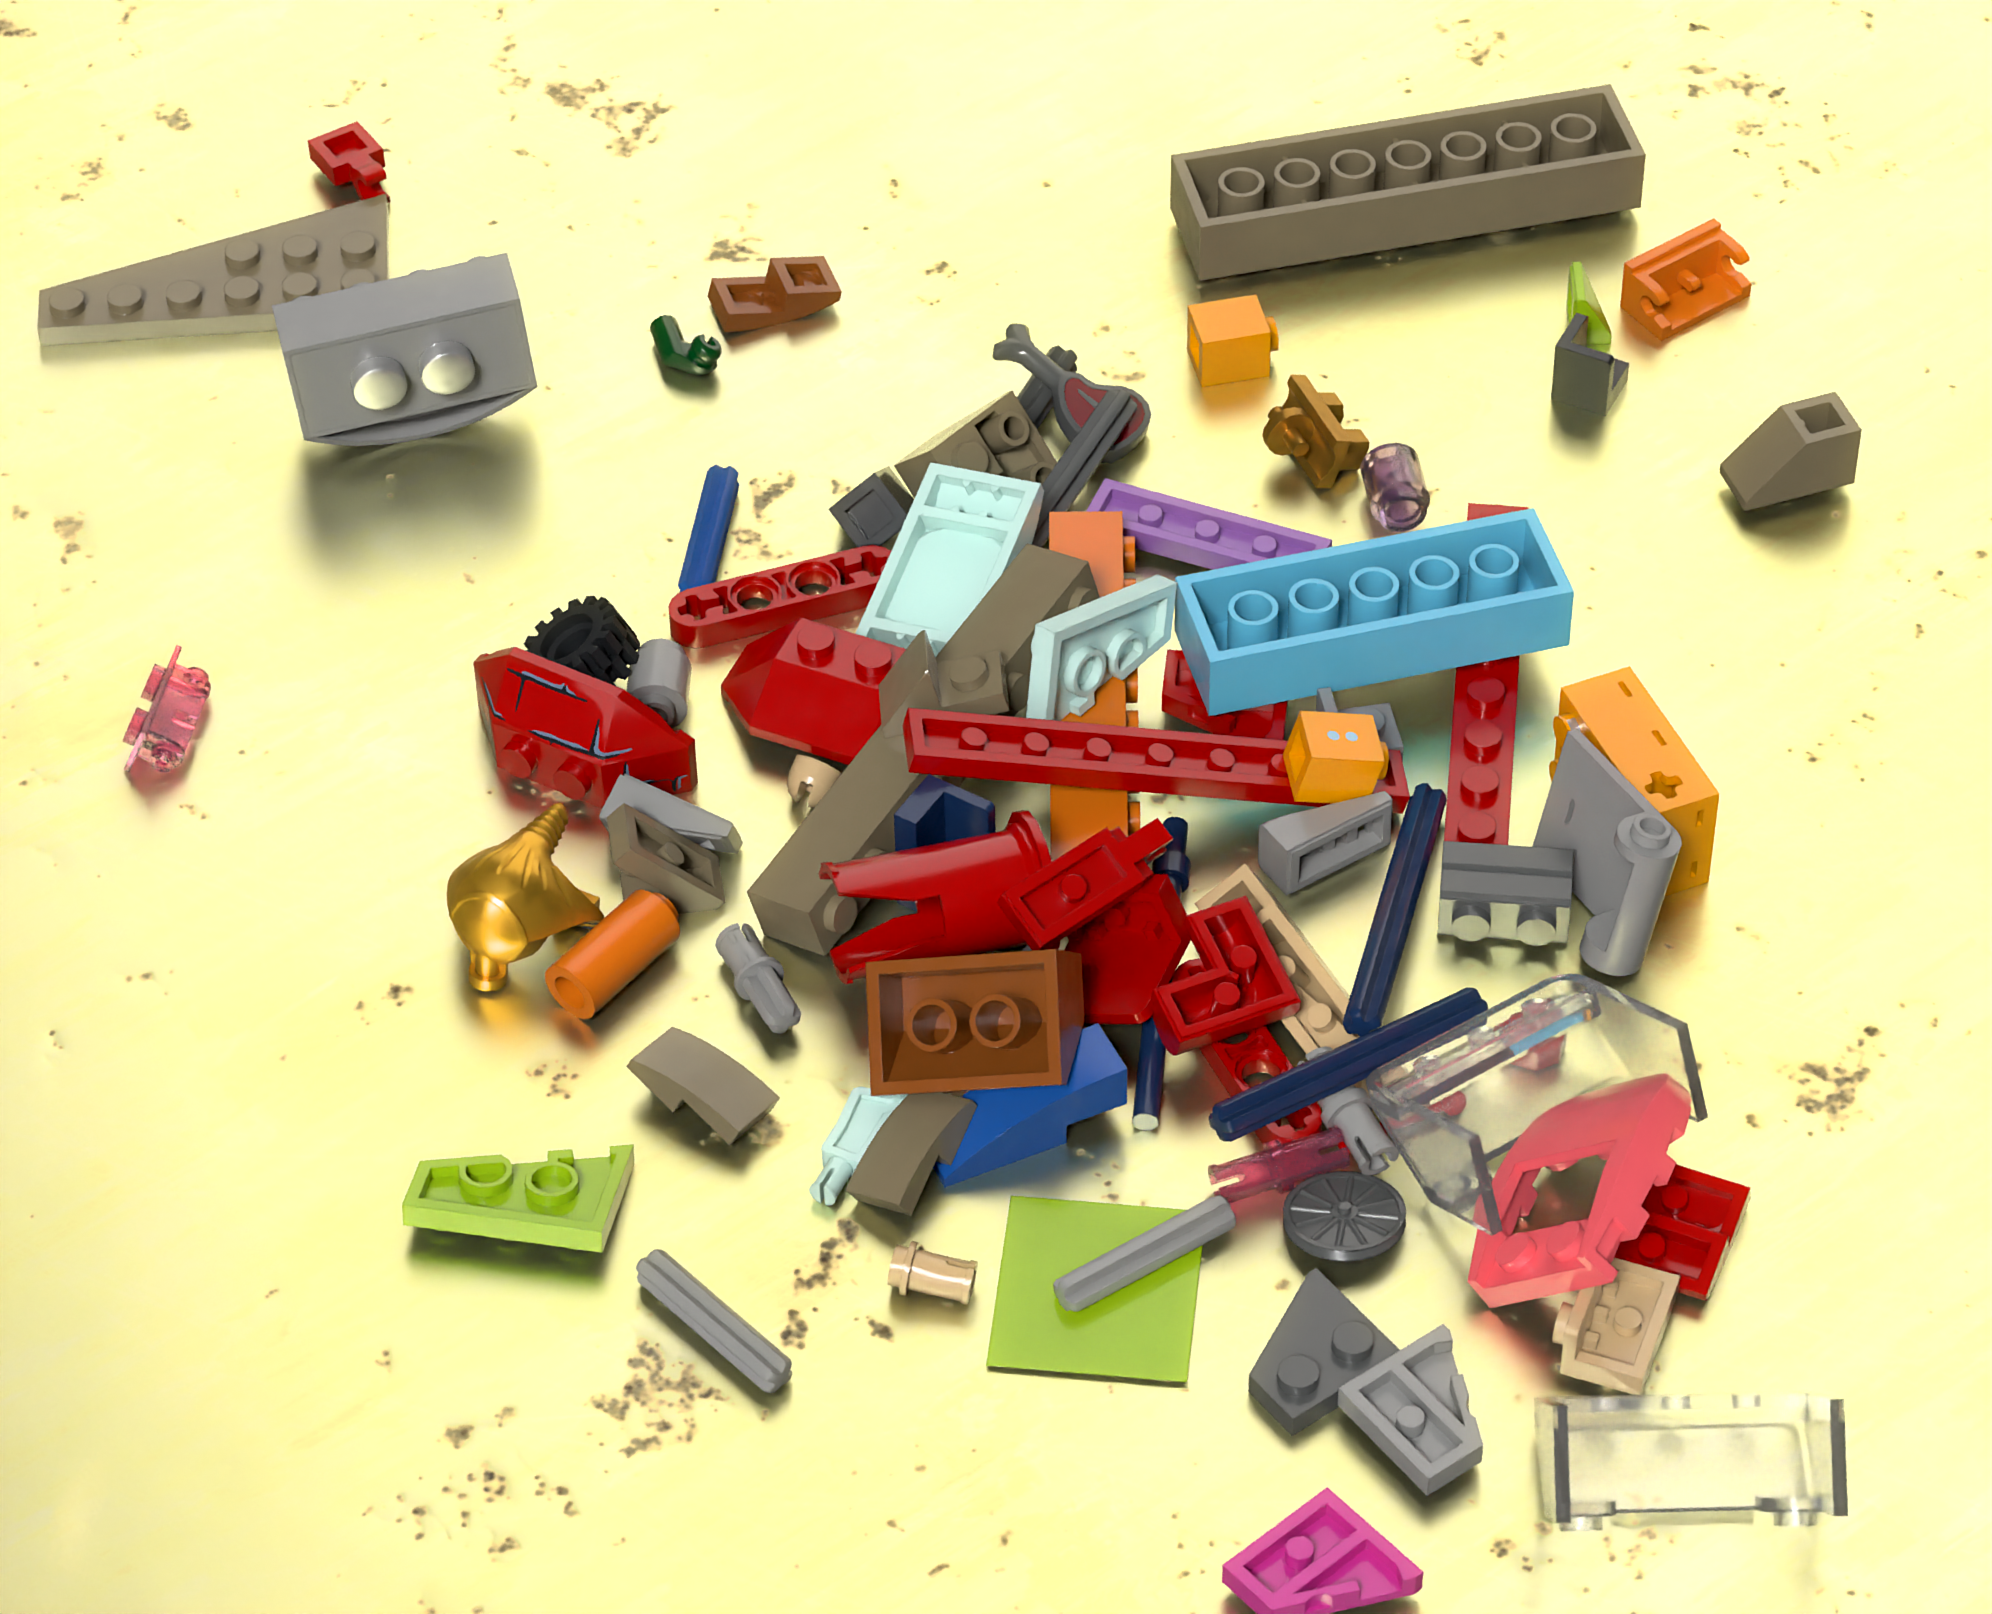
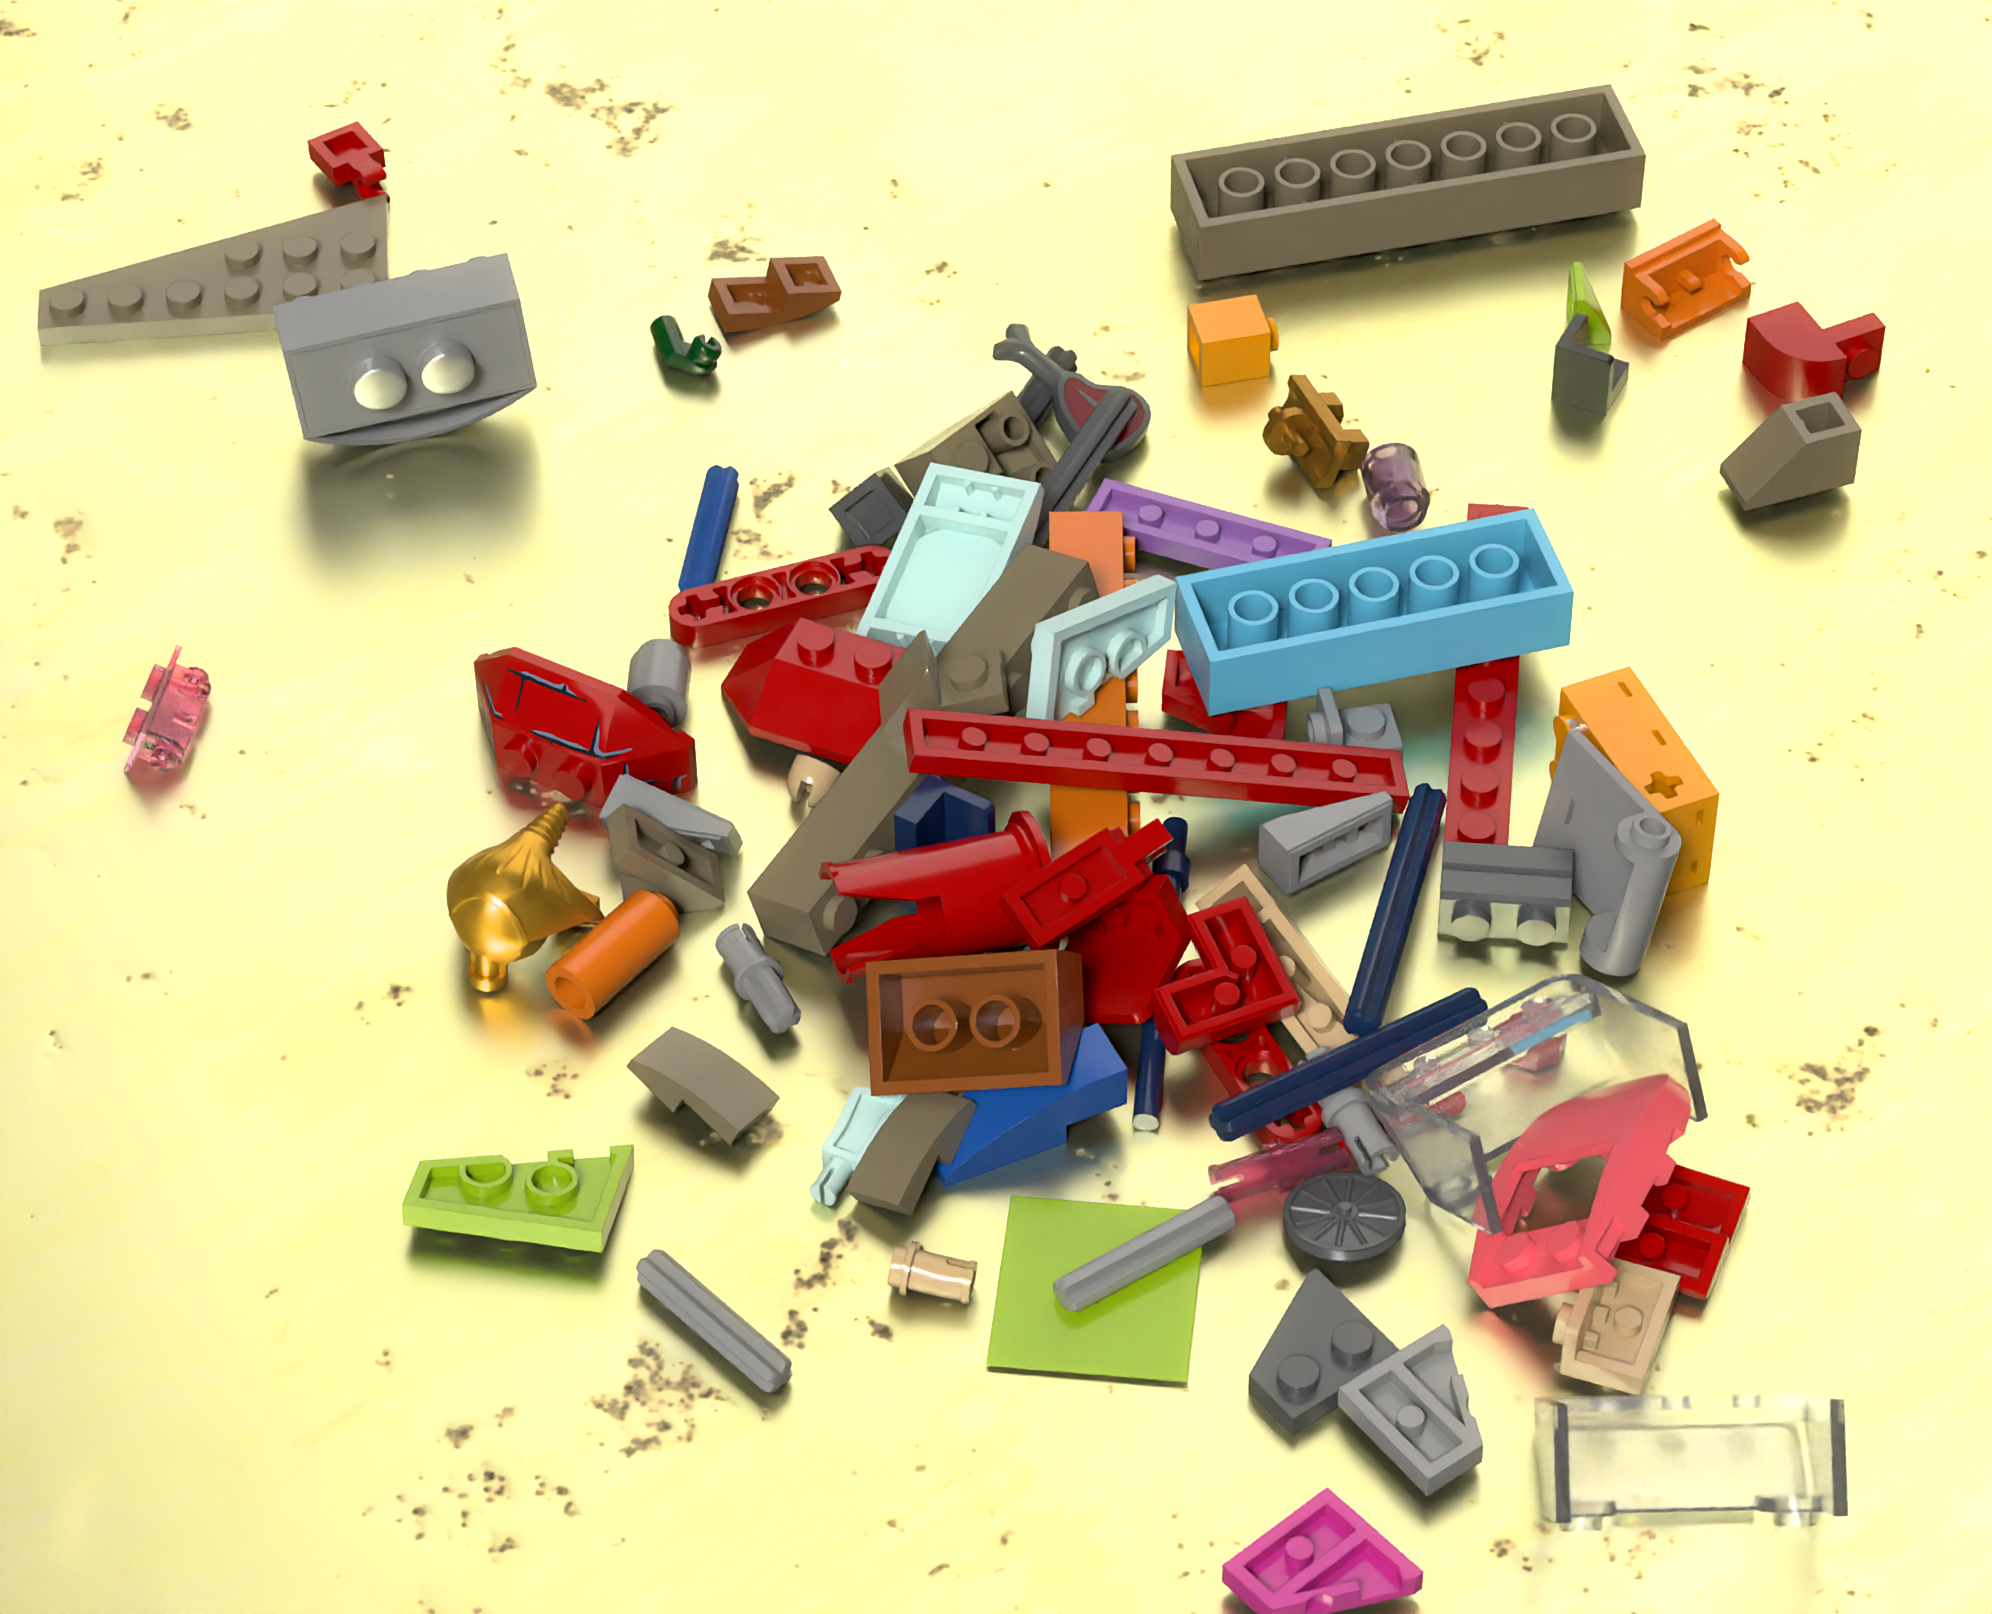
(587, 639): black tyre -> none
(1334, 757): light orange brick -> none
(1802, 360): none -> red brick

